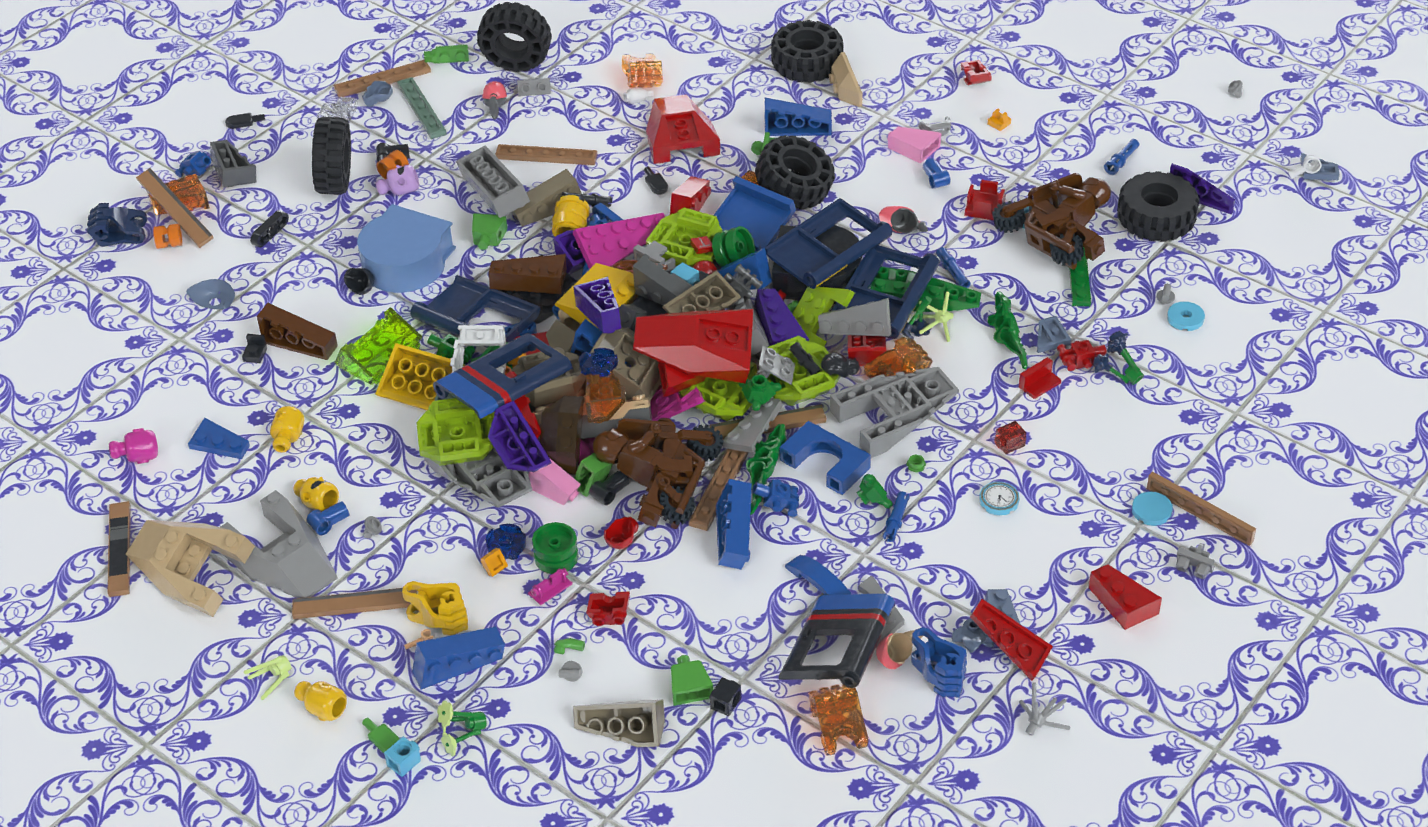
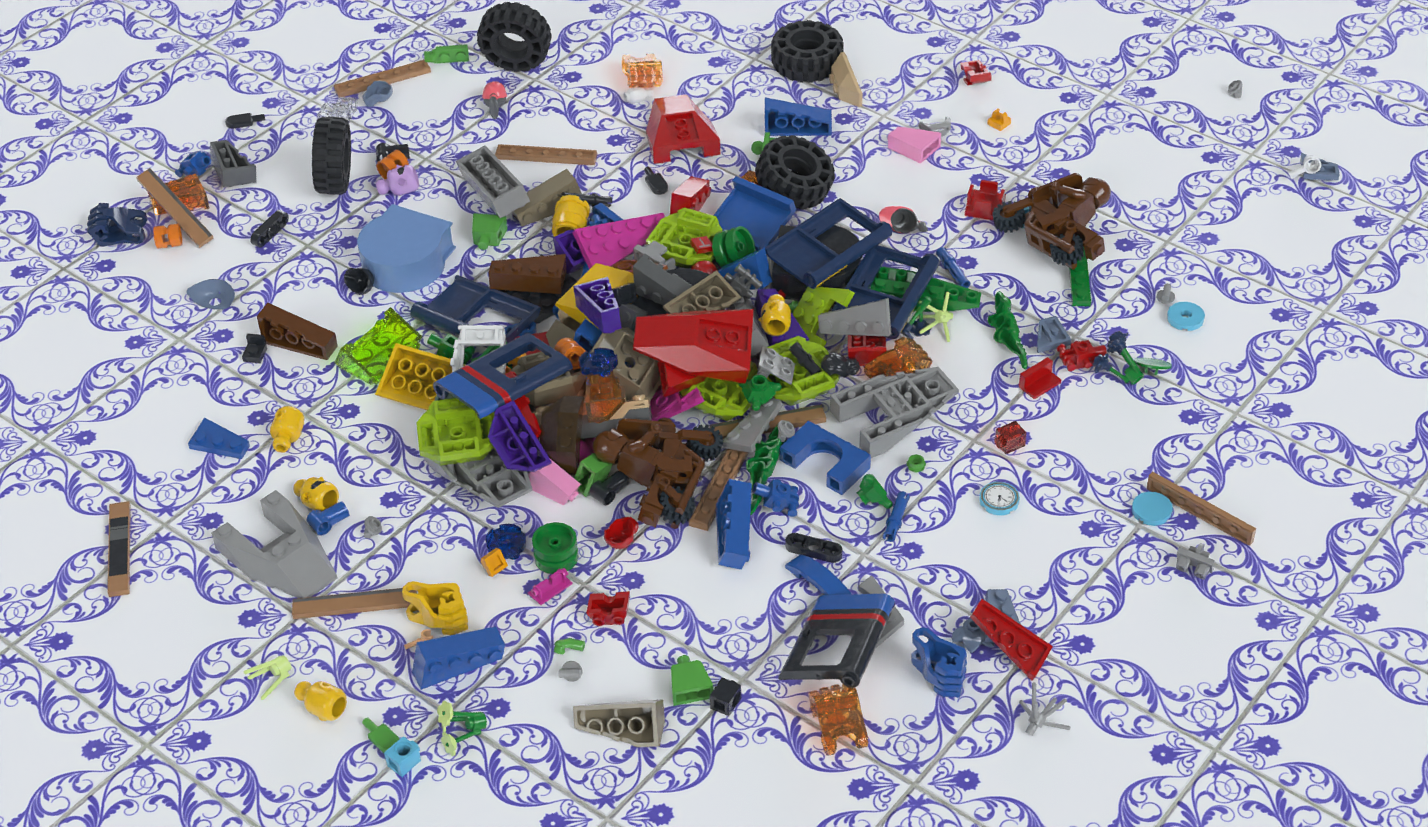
(137, 446): dark pink piece -> none
(176, 551): tan wedge -> none
(421, 108): sand green tile -> none
(534, 87): light grey hinge -> none
(571, 350): none -> orange wheel
(625, 294): none -> black tile
(687, 273): medium azure brick -> none
(775, 316): none -> yellow piece
(785, 429): none -> light grey plate
(801, 539): none -> black beam
(895, 649): tan hair -> none
(936, 175): blue piece -> none
(1123, 597): red wedge -> none
(1130, 148): blue pin -> none
(1152, 363): none -> piece
(1158, 206): black tyre -> none
(1208, 193): dark purple wedge -> none

